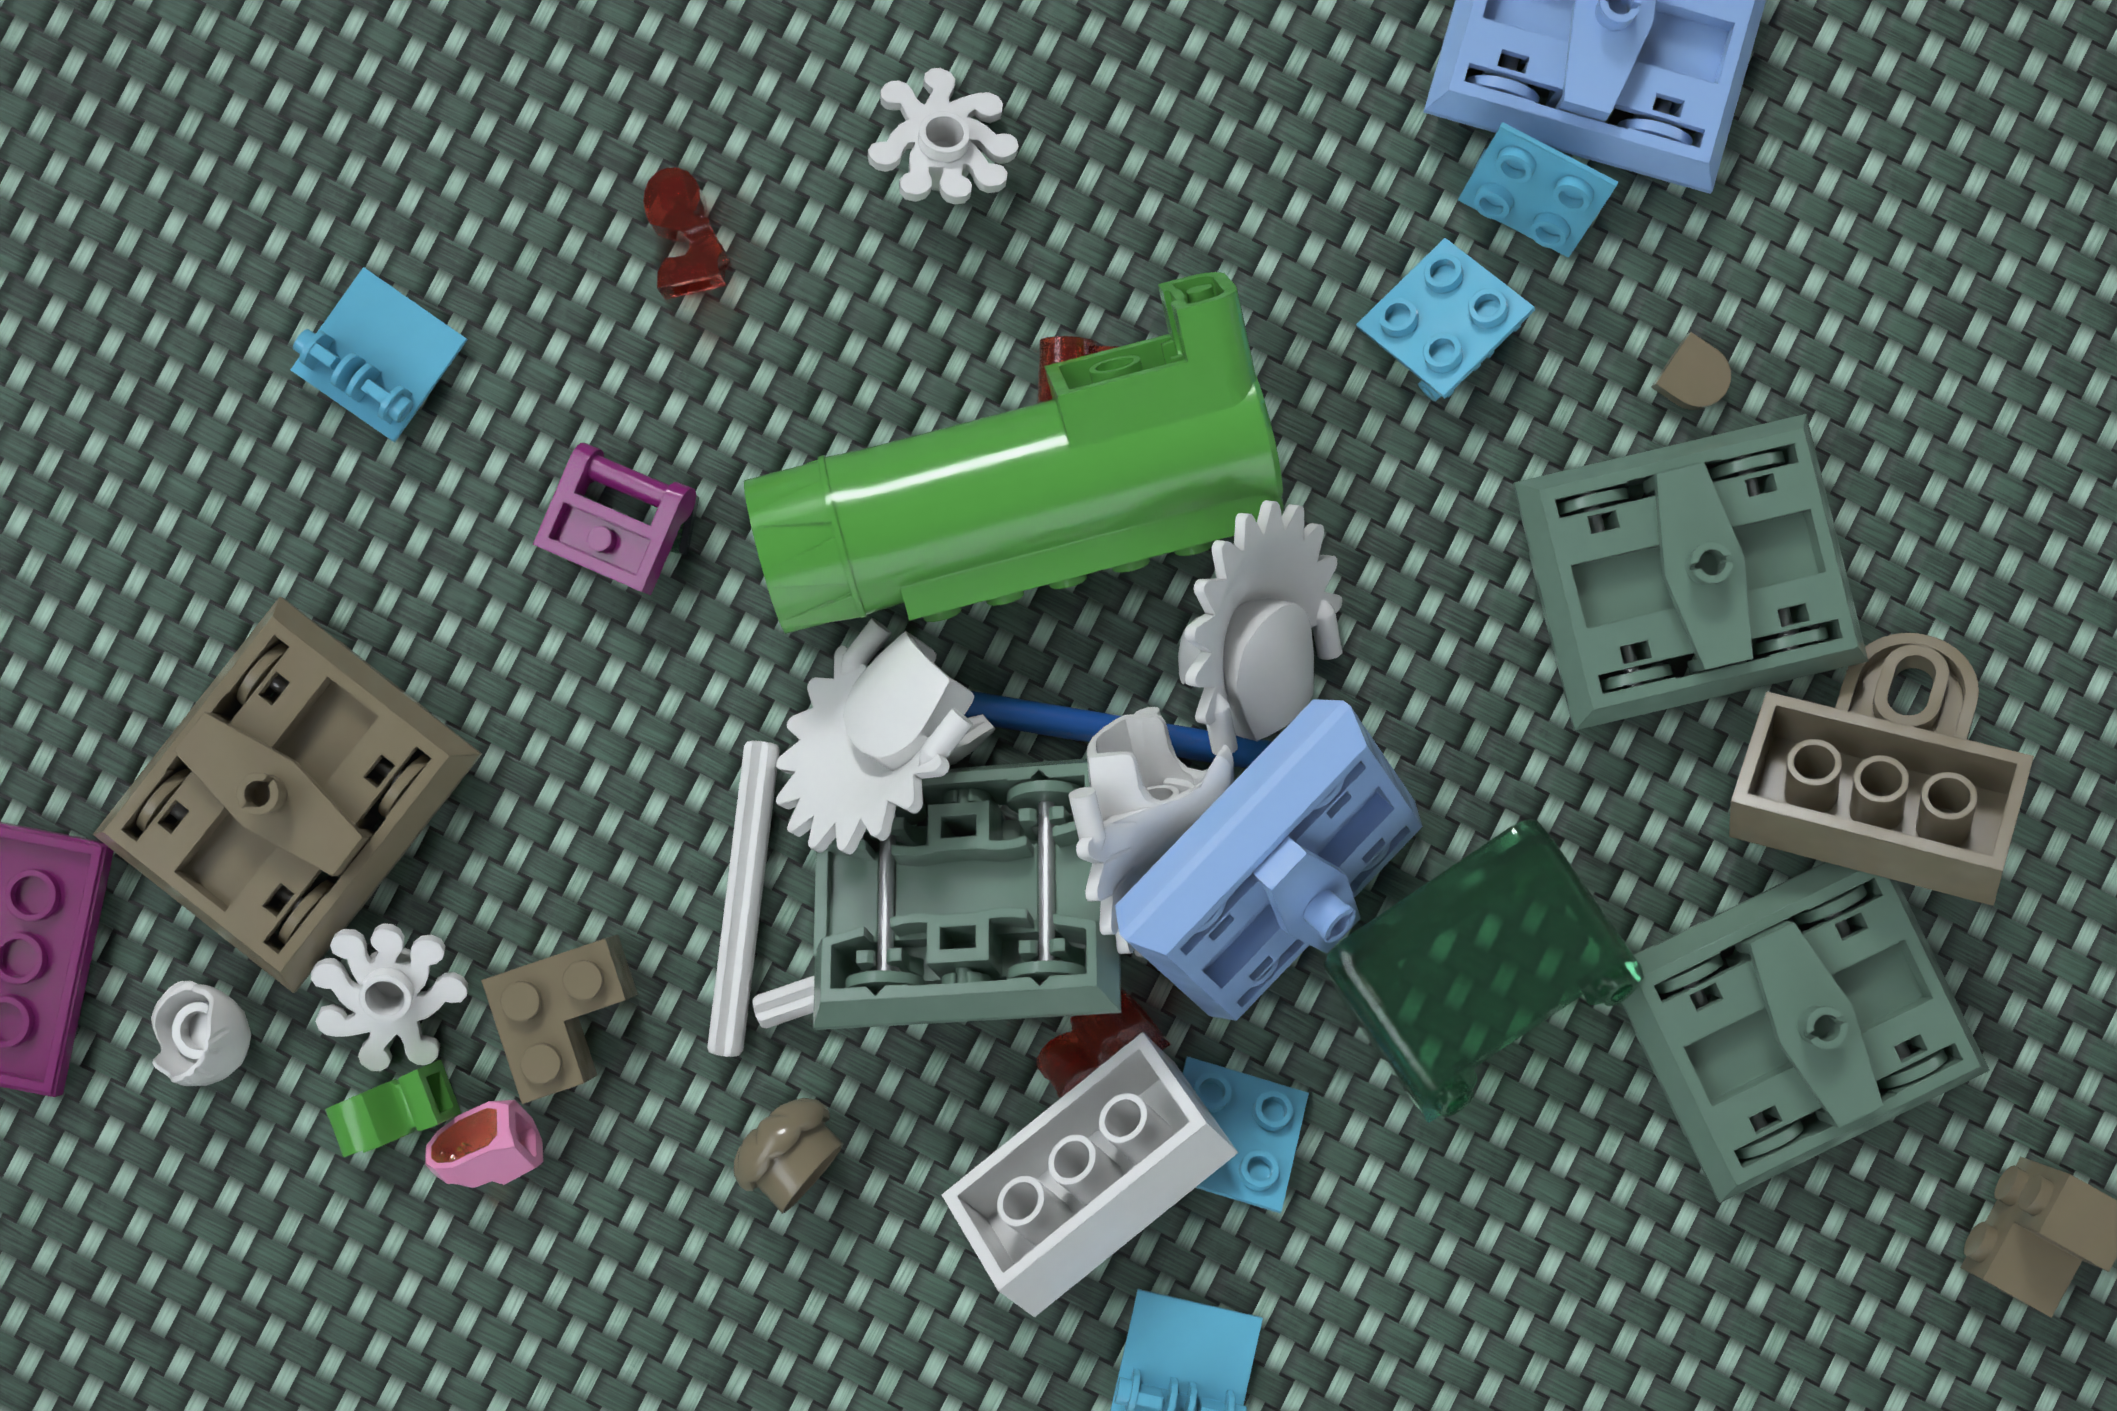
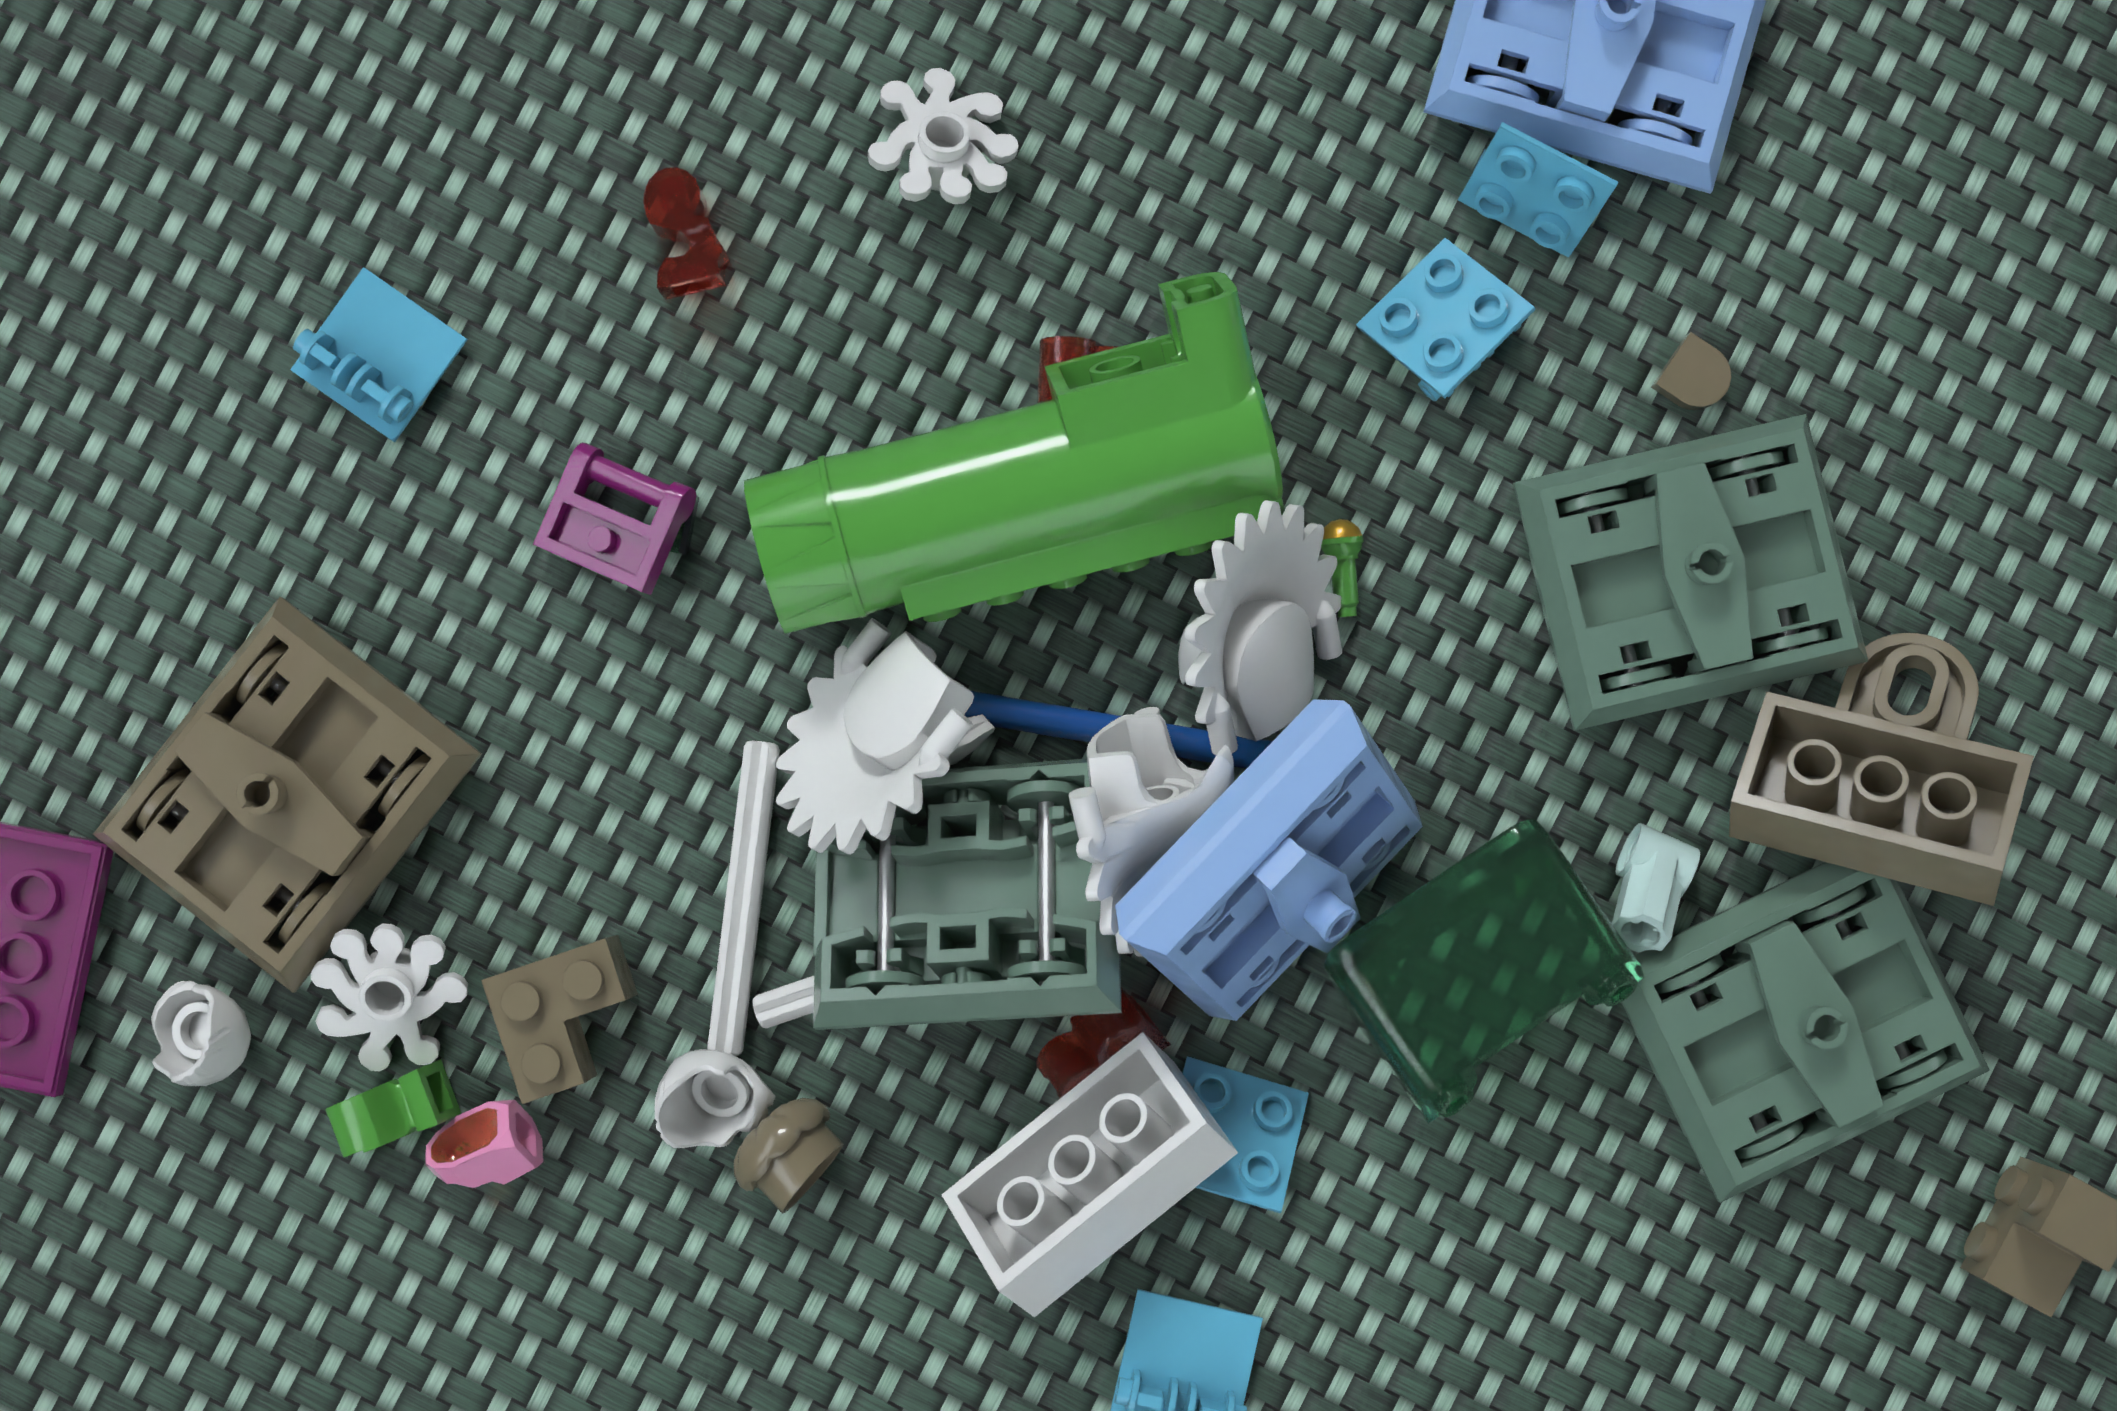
(709, 1099): none -> white hair
(1345, 542): none -> bright green piece
(1654, 877): none -> light aqua piece

